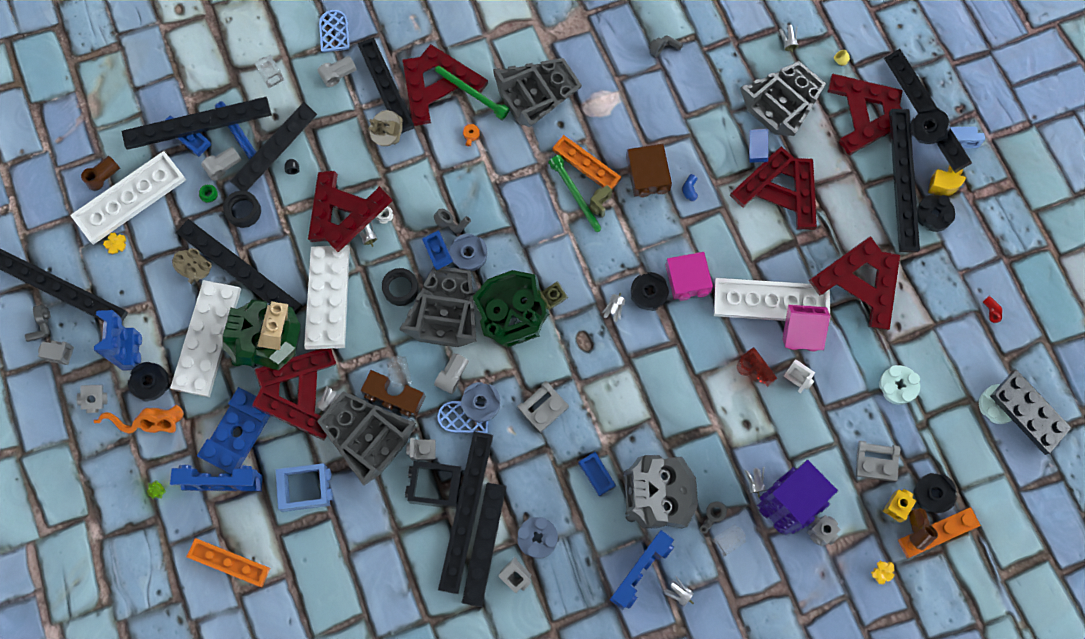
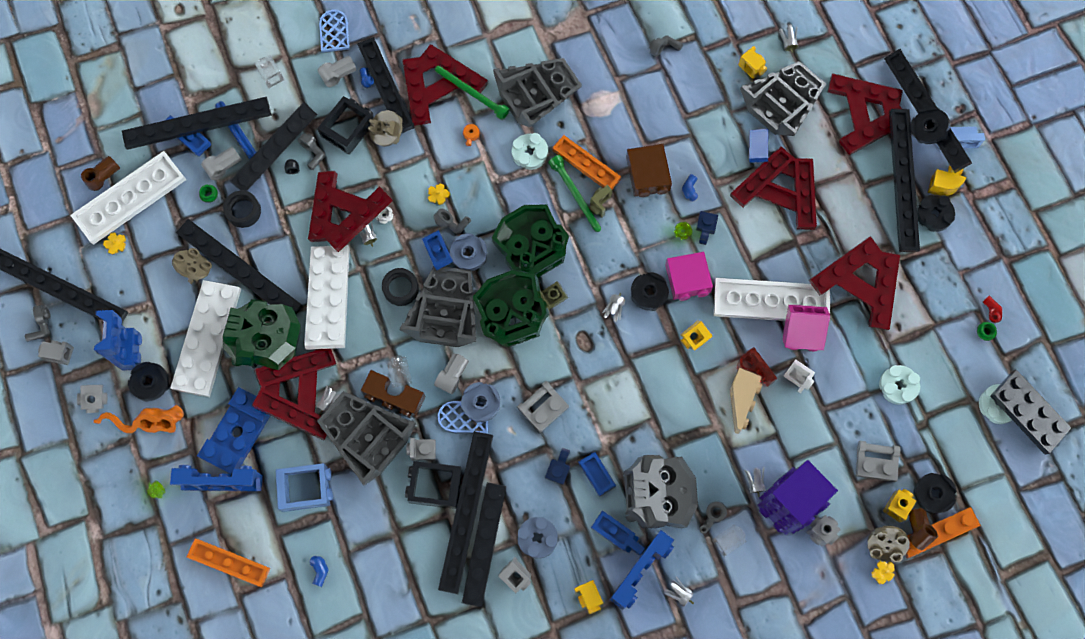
(273, 326): tan window -> none
(309, 144): none -> dark grey plate
(320, 568): none -> blue arm
(336, 139): none -> black window
(366, 80): none -> blue arm
(438, 194): none -> yellow plant
(523, 228): none -> dark green brick
(526, 160): none -> light aqua plate
(558, 469): none -> dark blue plate
(589, 596): none -> yellow brick
(617, 533): none -> blue hinge
(683, 226): none -> clear neon green plate
(702, 335): none -> yellow brick
(706, 224): none -> dark blue plate
(742, 393): none -> tan slope
(752, 63): none -> yellow brick
(842, 57): light yellow hinge -> none
(887, 550): none -> dark tan plate
(991, 329): none -> green plate

